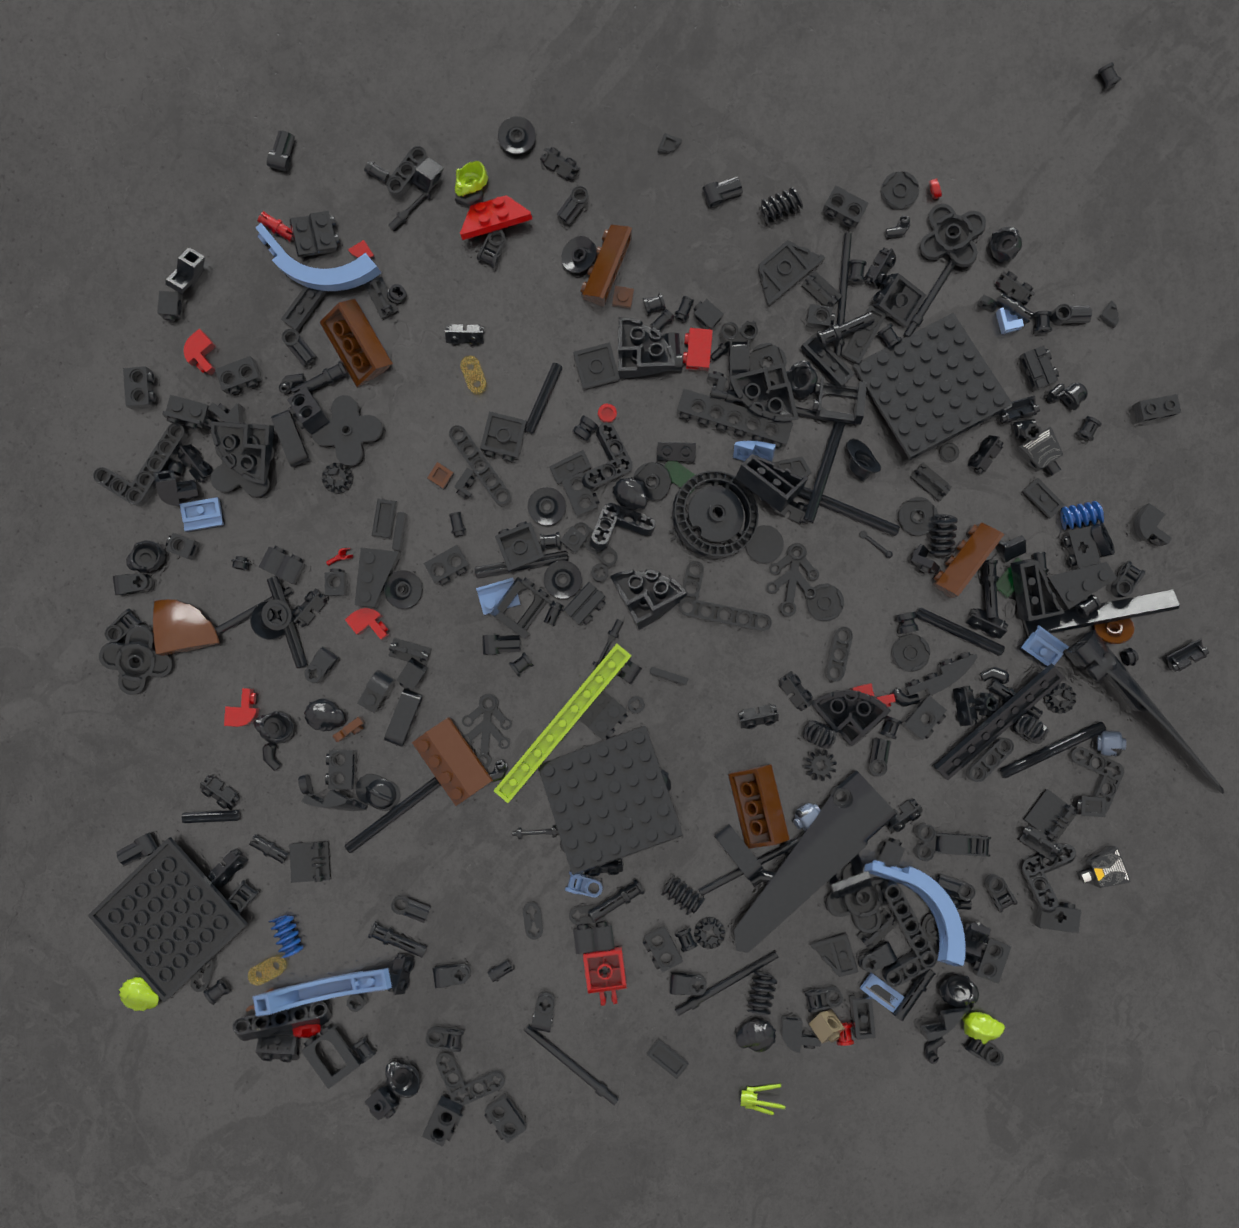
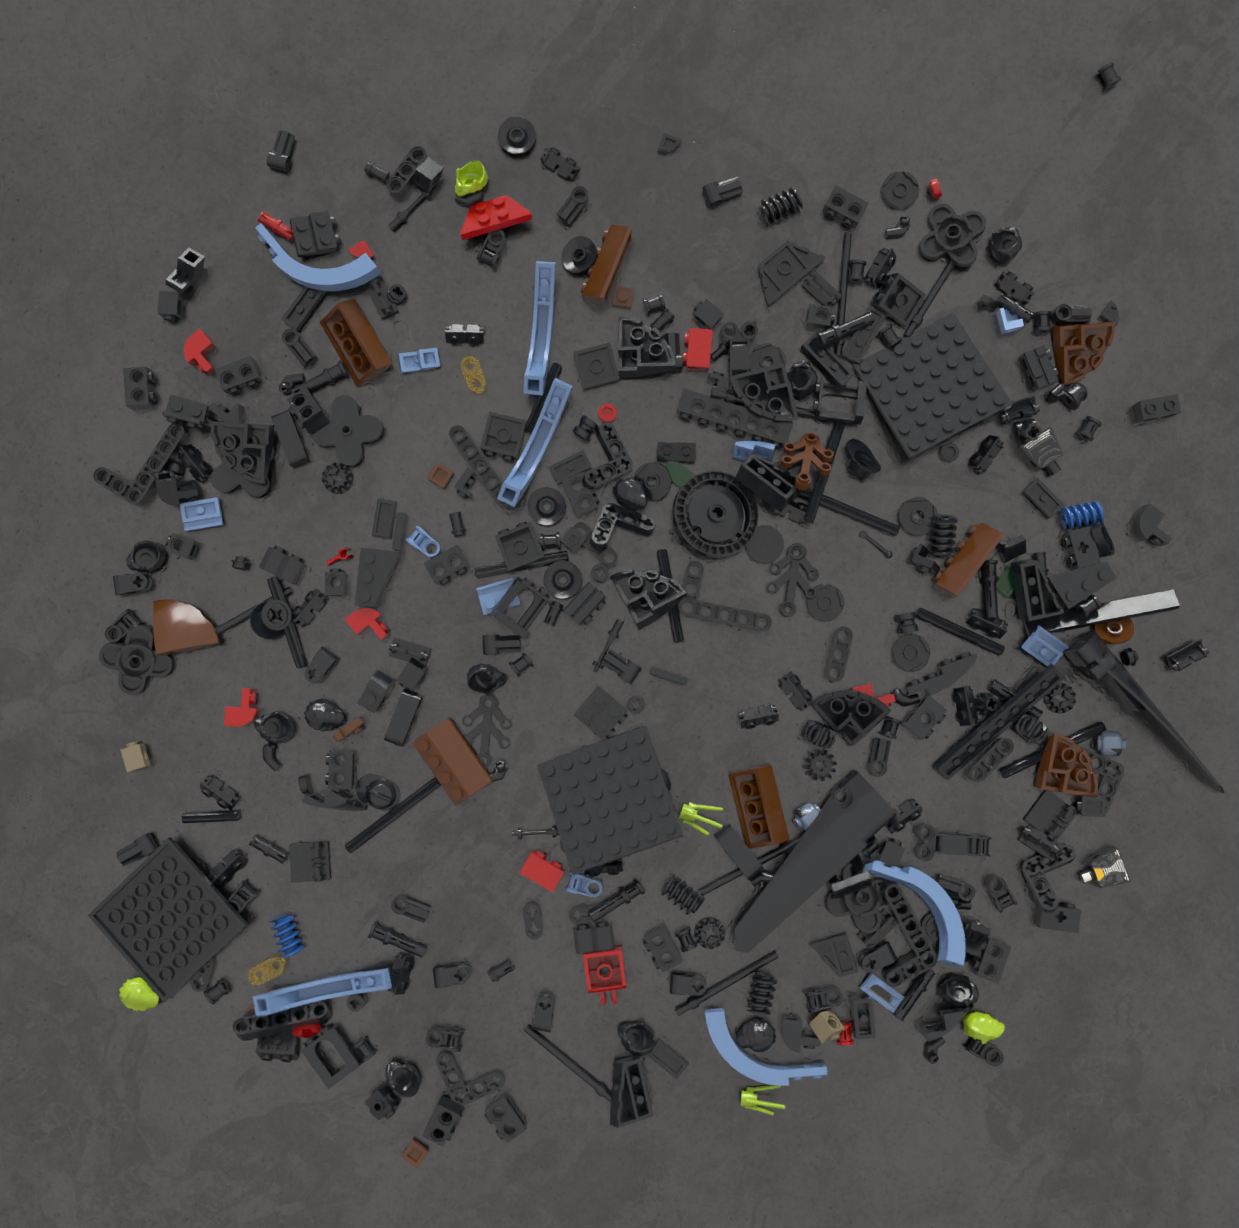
(135, 756): none -> dark tan brick
(411, 592): black dish -> none
(415, 1153): none -> reddish brown plate
(418, 361): none -> medium blue slope
(422, 541): none -> medium blue piece
(485, 678): none -> black hair
(537, 445): none -> medium blue arch
(542, 328): none -> medium blue arch
(542, 871): none -> red brick
(562, 723): lime plate -> none
(629, 1093): none -> black wedge
(636, 1038): none -> black hair
(674, 612): none -> black axle
(684, 308): black pin -> none
(689, 813): none -> lime plant
(749, 1066): none -> medium blue arch
(809, 442): none -> reddish brown plant
(867, 852): none -> black bush
(931, 481): black hinge -> none
(996, 673): black arm -> none
(1066, 768): none -> reddish brown brick
(1080, 348): none -> reddish brown brick
(1129, 577): black piece -> none

